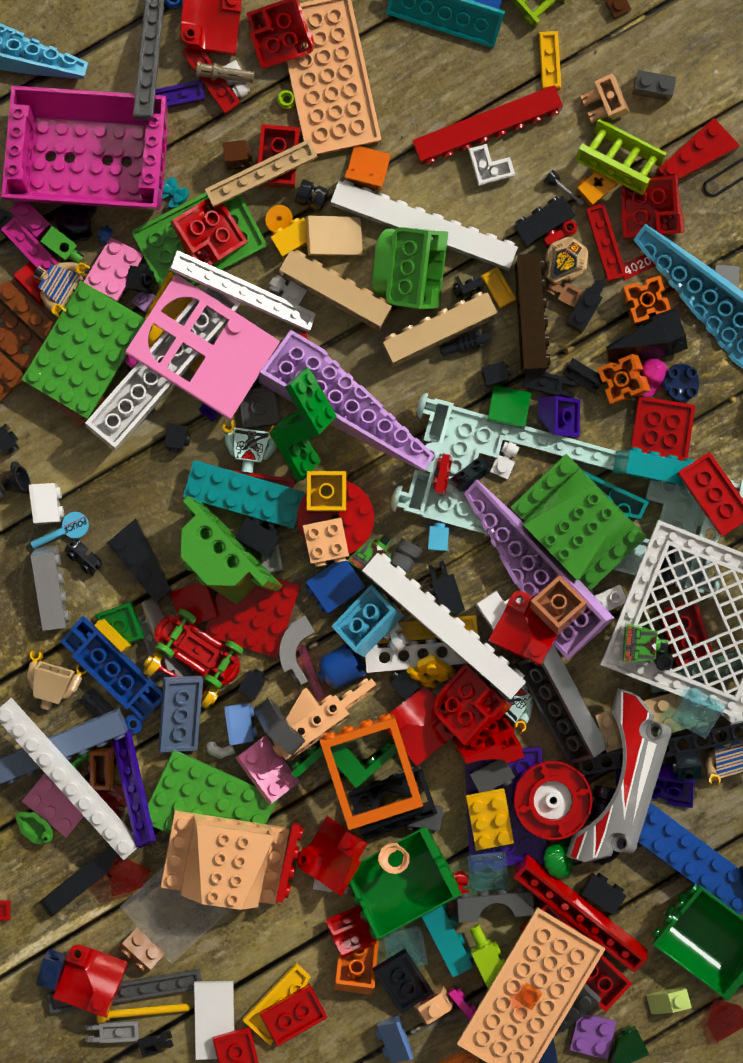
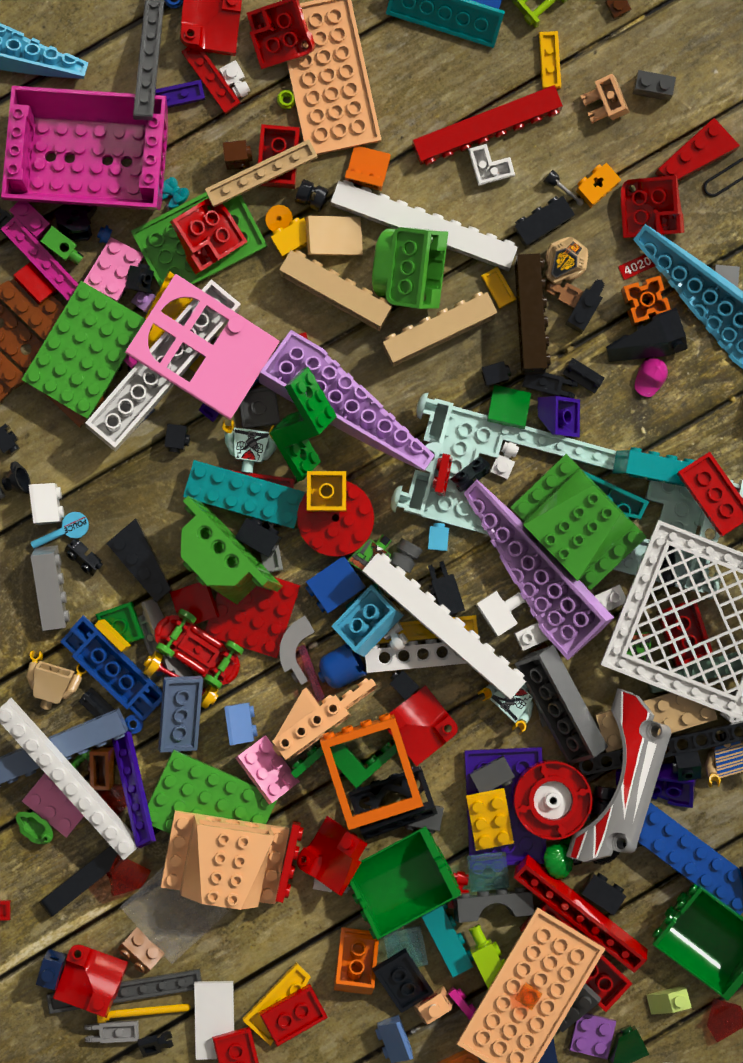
(59, 284): torso -> none
(211, 71): dark tan pin -> none
(218, 752): white arm -> none
(242, 291): white plate -> none
(253, 683): black brick -> none
(277, 727): dark grey beam -> none
(292, 292): white plate -> none
(326, 542): light nougat brick -> none
(349, 932): red slope -> none
(384, 854): light nougat piece -> none
(435, 669): yellow plate -> none
(465, 343): black hinge -> none
(469, 705): red slope -> none
(470, 288): black bracket -> none
(494, 742): red slope -> none
(523, 631): red slope -> none
(554, 236): red plate -> none
(558, 605): nougat brick -> none
(605, 242): red plate -> none
(613, 375): orange brick -> none
(614, 170): lime fence -> none
(641, 644): torso -> none
(663, 427): red plate -> none
(664, 656): black plate -> none
(681, 382): dark blue dish -> none
(698, 712): clear light blue plate -> none

